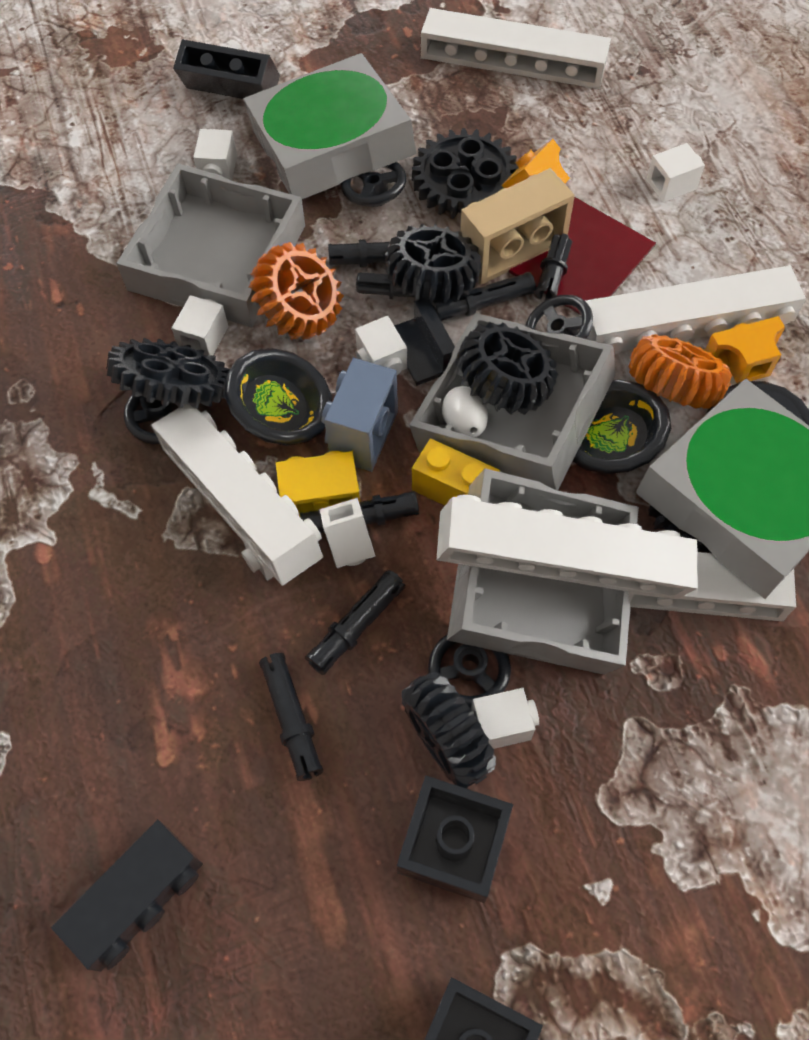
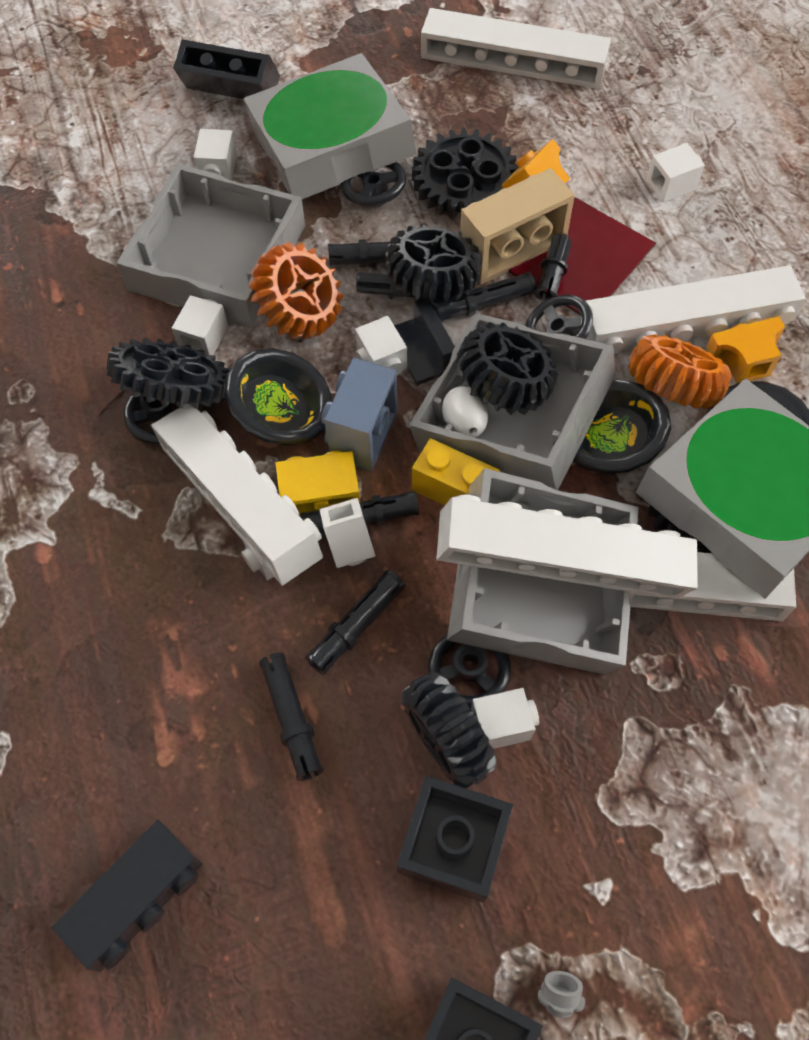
(561, 994): none -> light grey plate

